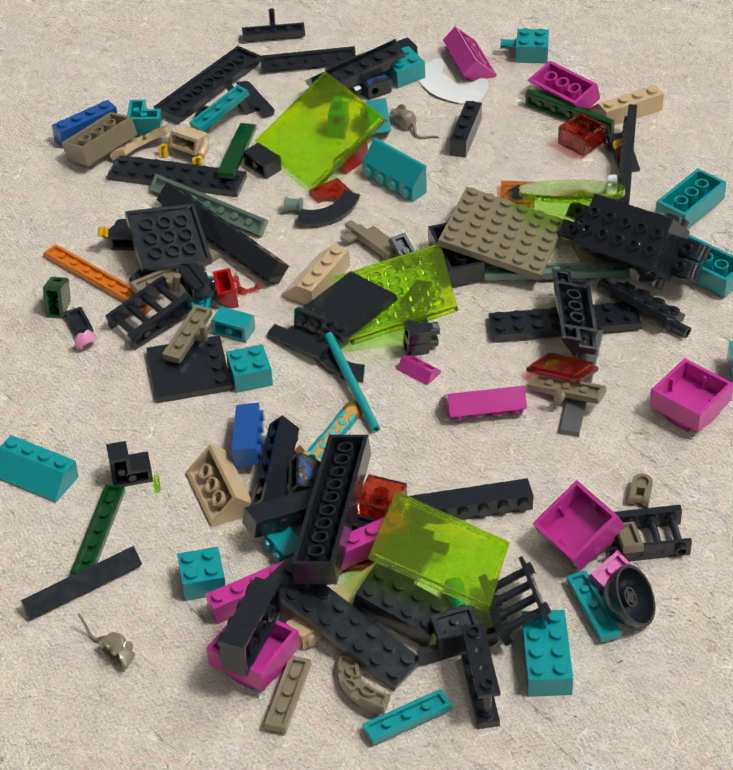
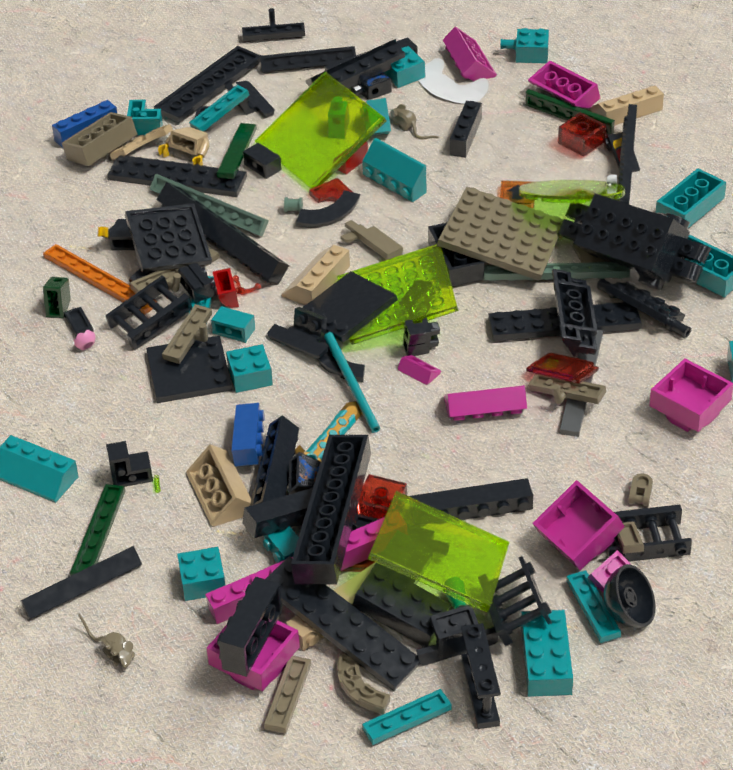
(401, 244): plate -> none

